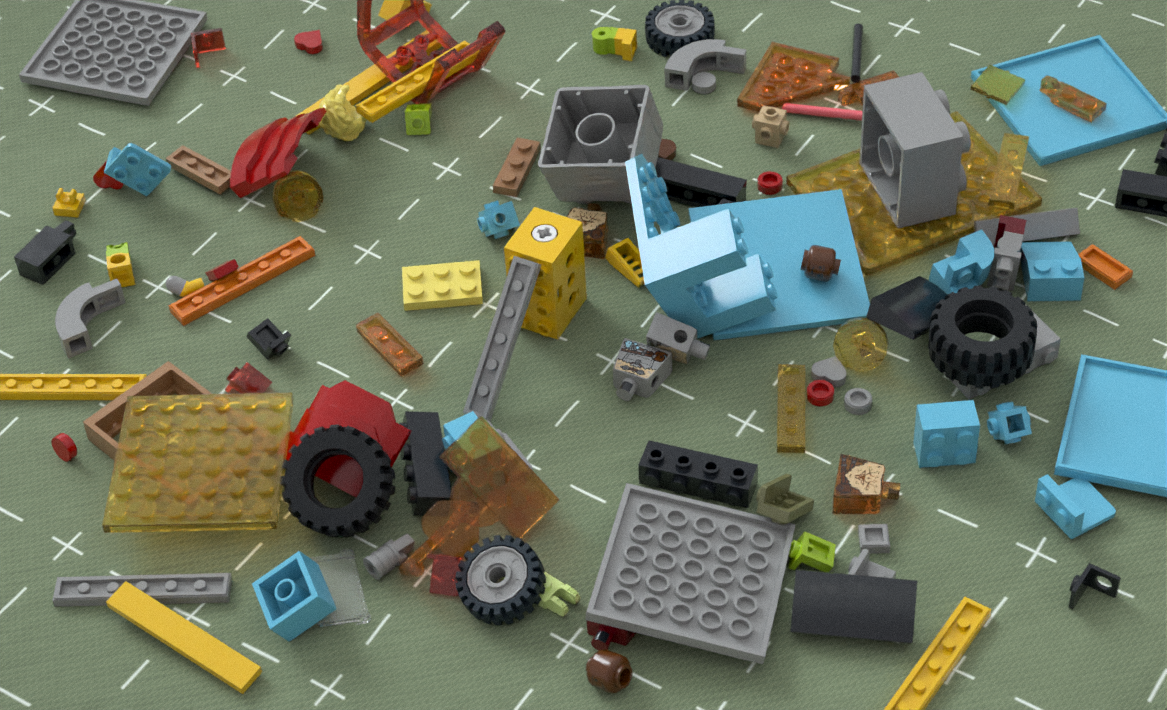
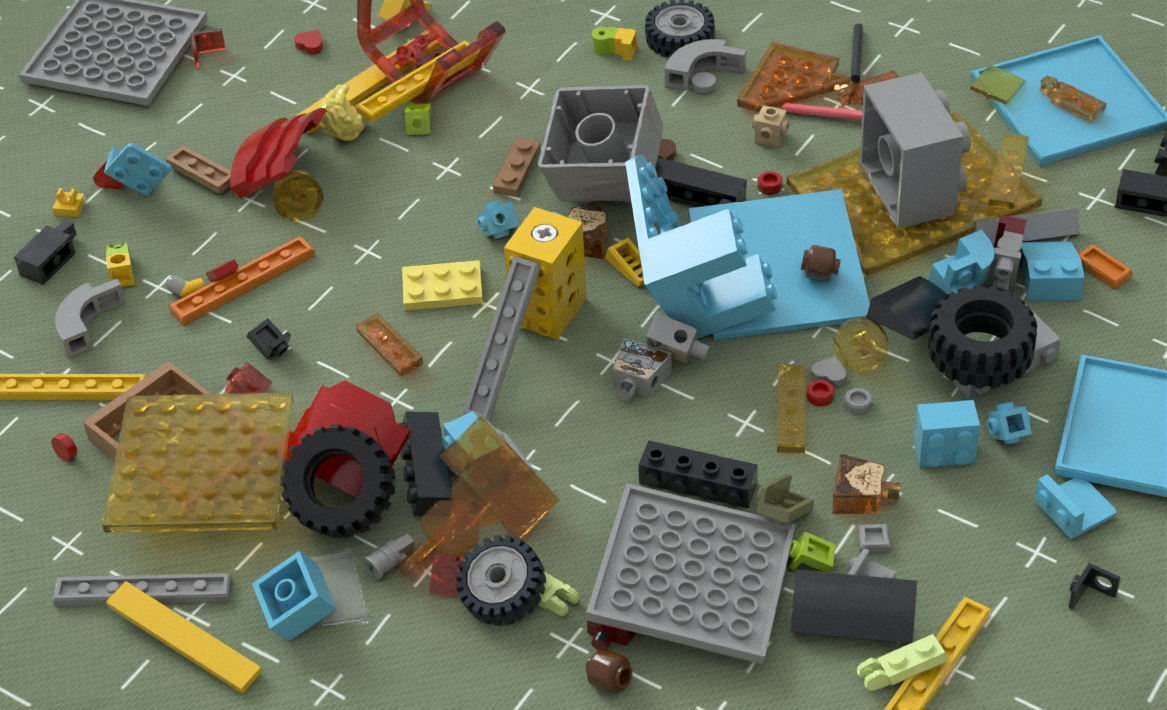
(902, 663): none -> yellowish green hinge

